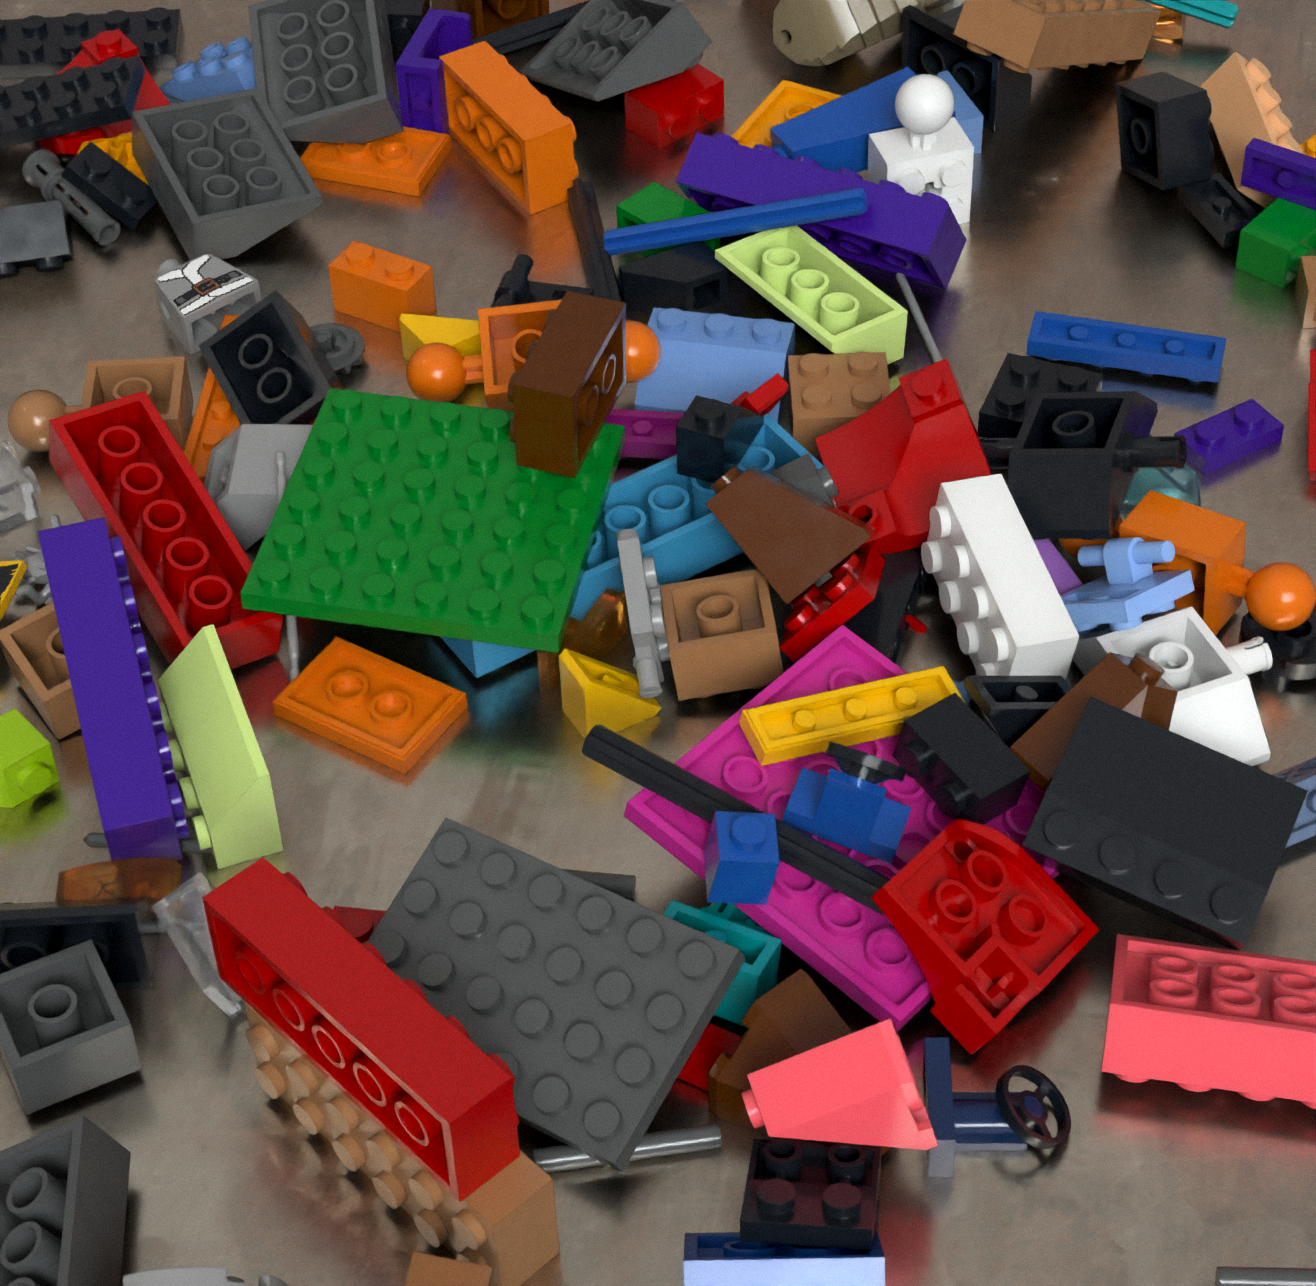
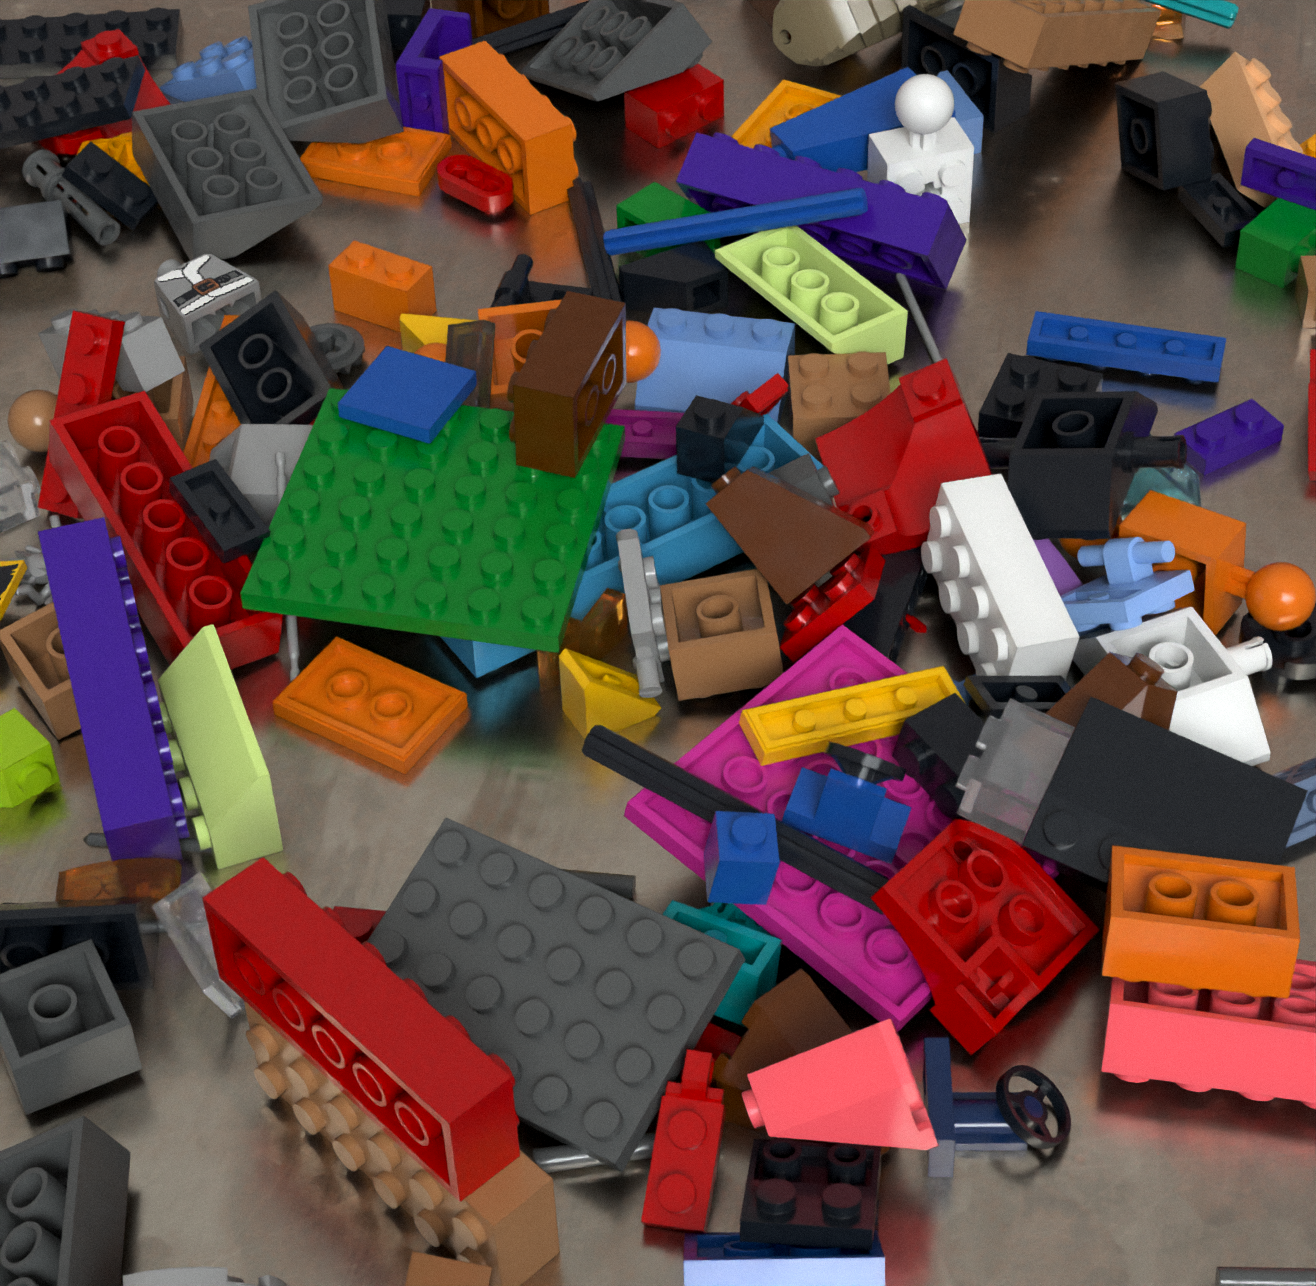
(84, 383): none -> red plate
(145, 353): none -> light grey arch
(219, 510): none -> black plate
(407, 394): none -> blue tile
(472, 348): none -> clear smoke tile
(475, 183): none -> red plate
(686, 1149): none -> red hinge
(1014, 770): none -> clear brick
(1200, 922): none -> orange slope

